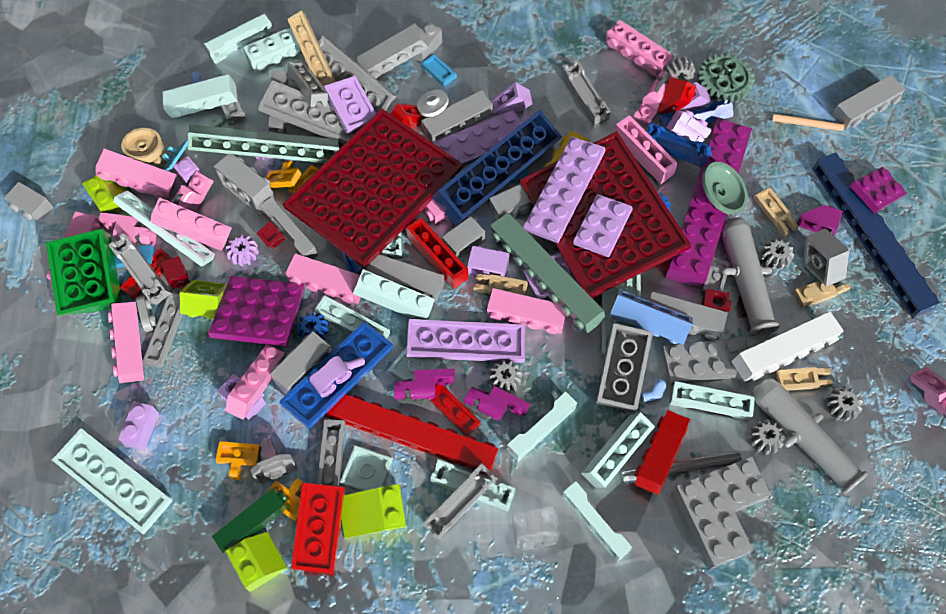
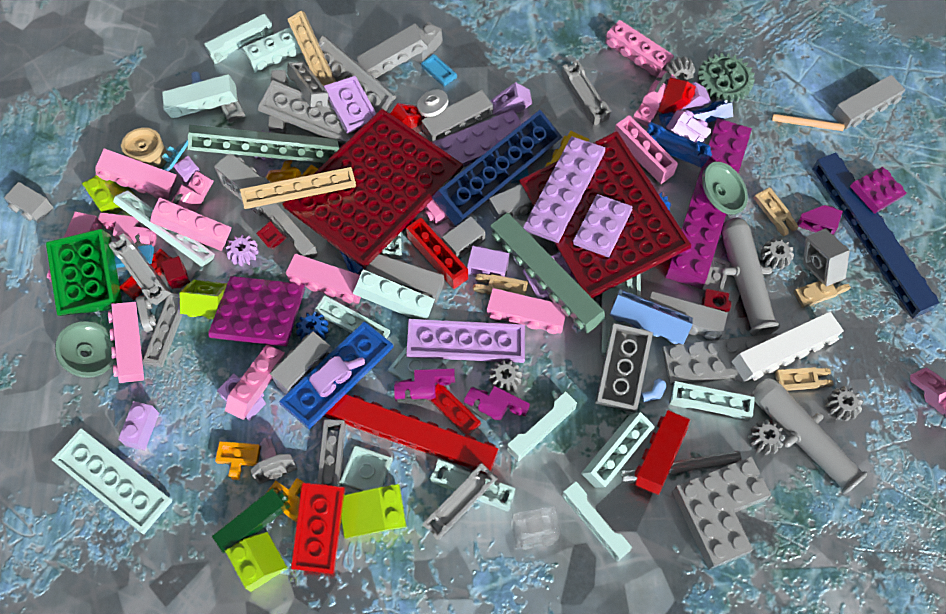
(85, 338): none -> sand green dish
(297, 188): none -> tan plate

